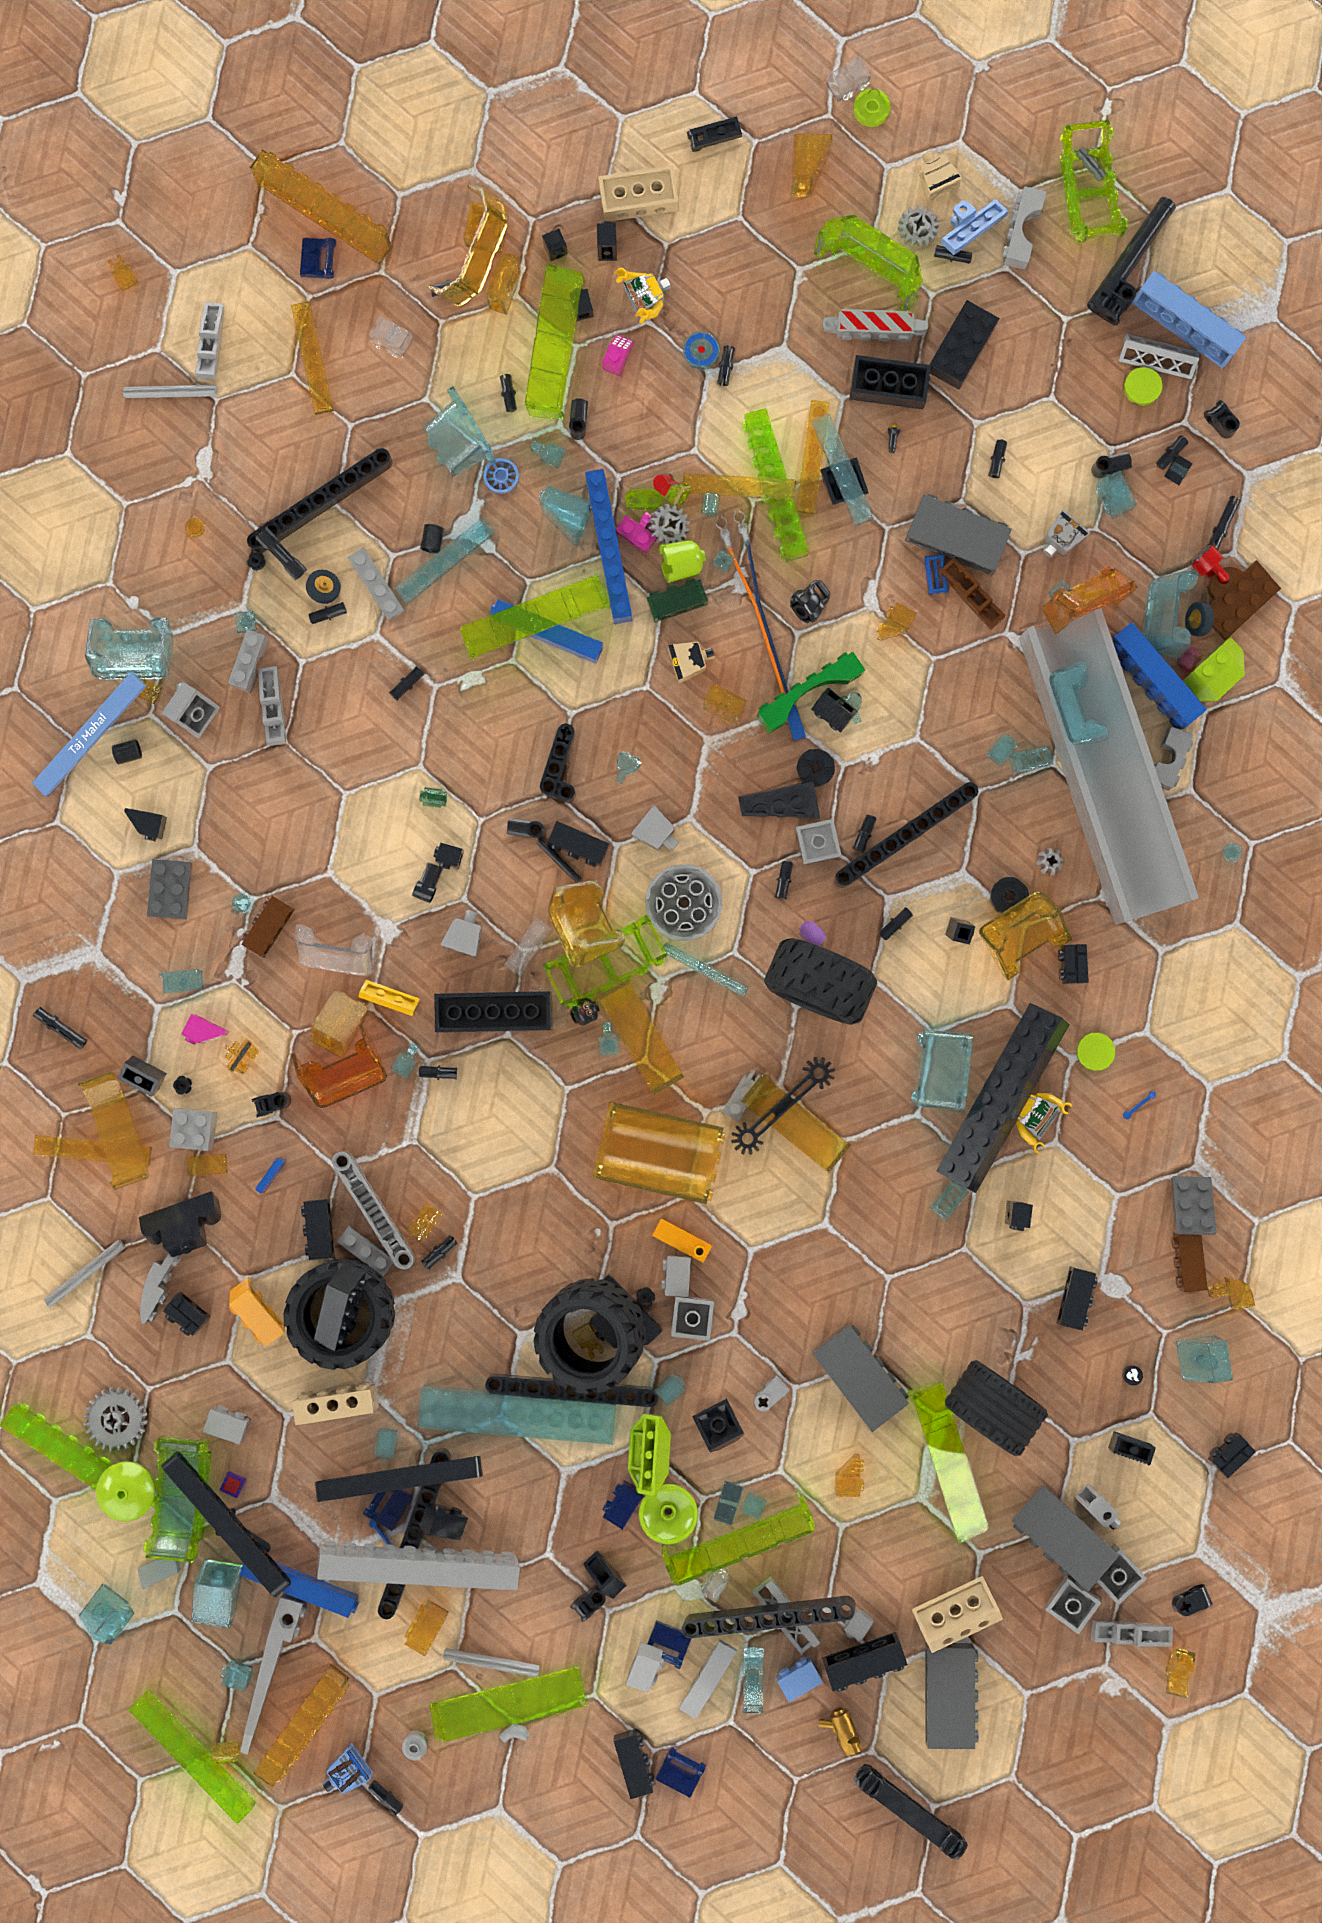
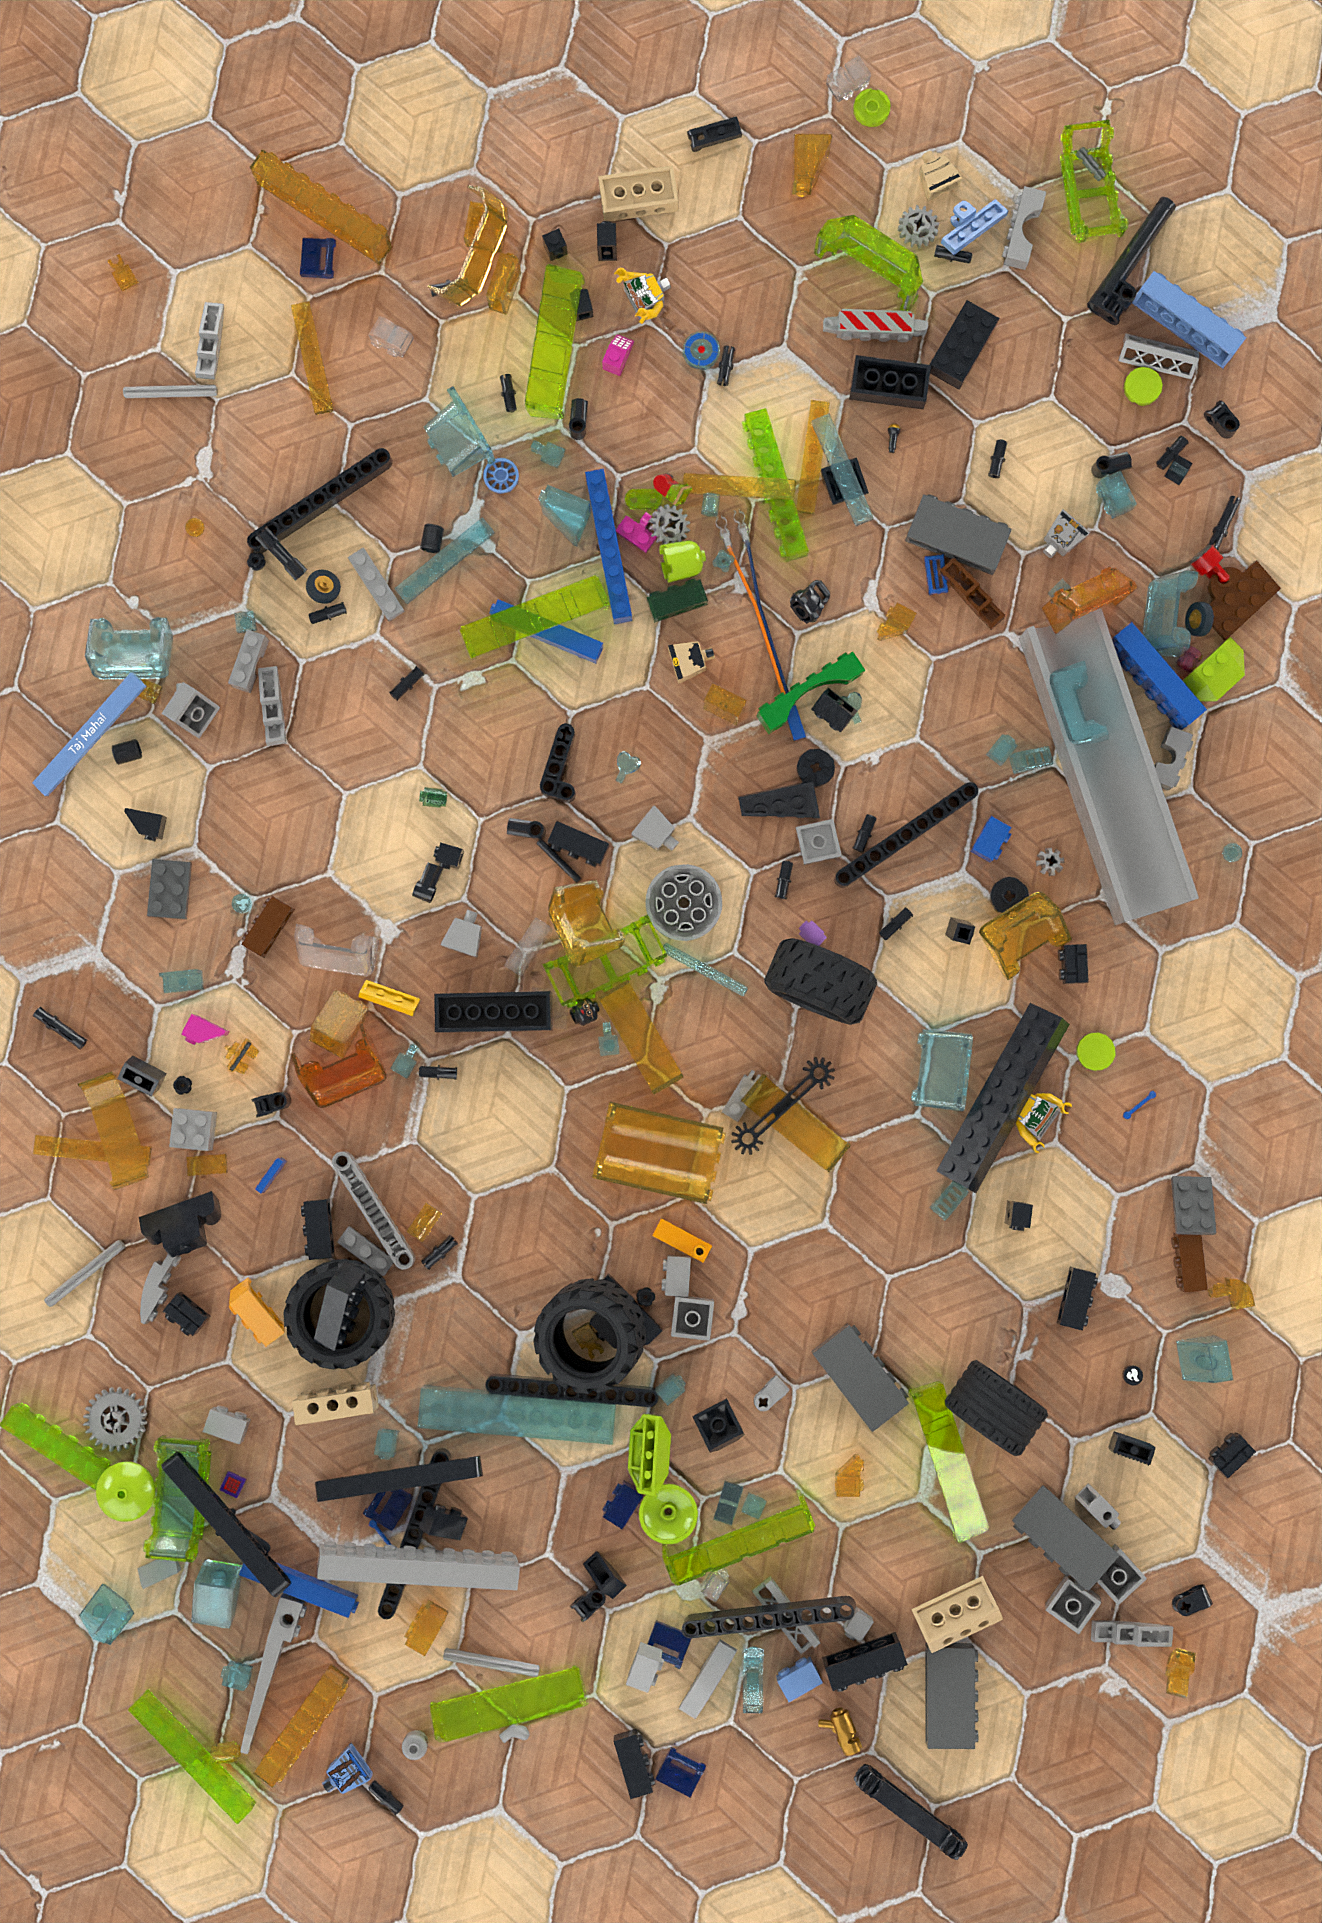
(990, 839): none -> blue brick

